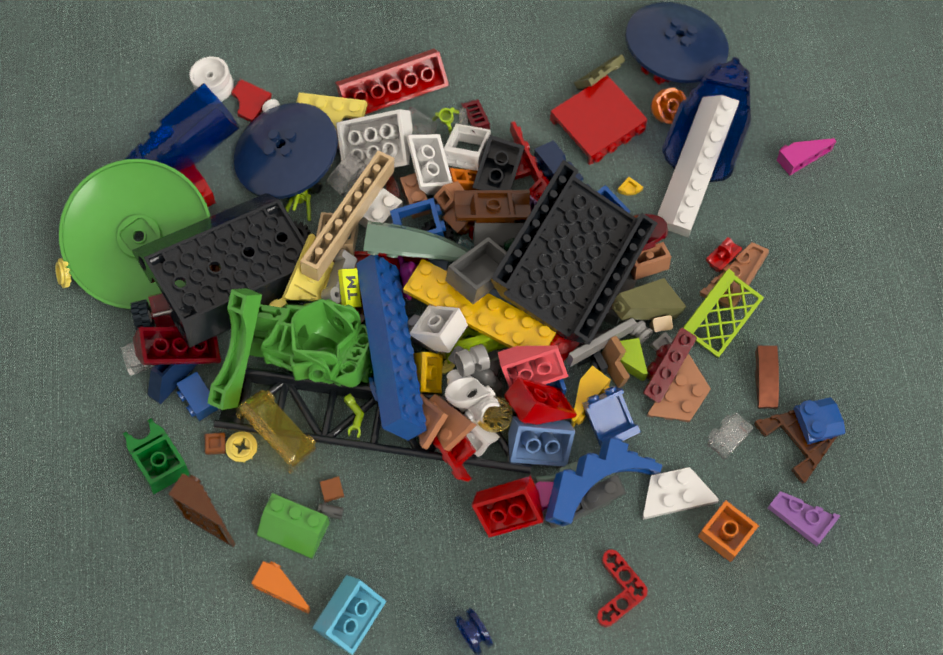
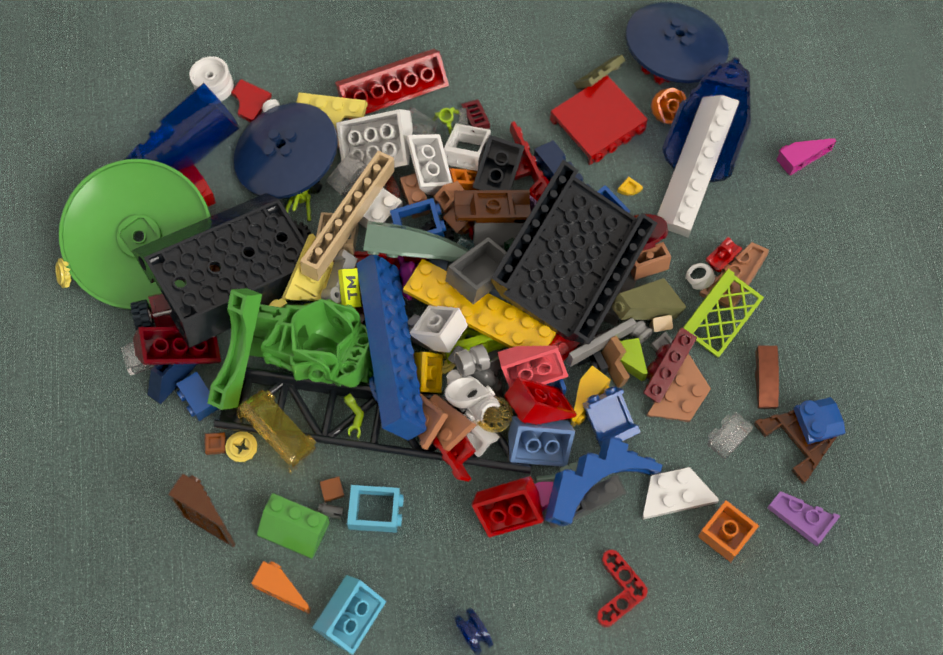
(156, 458): green brick -> none
(380, 526): none -> medium azure window
(702, 283): none -> white piece

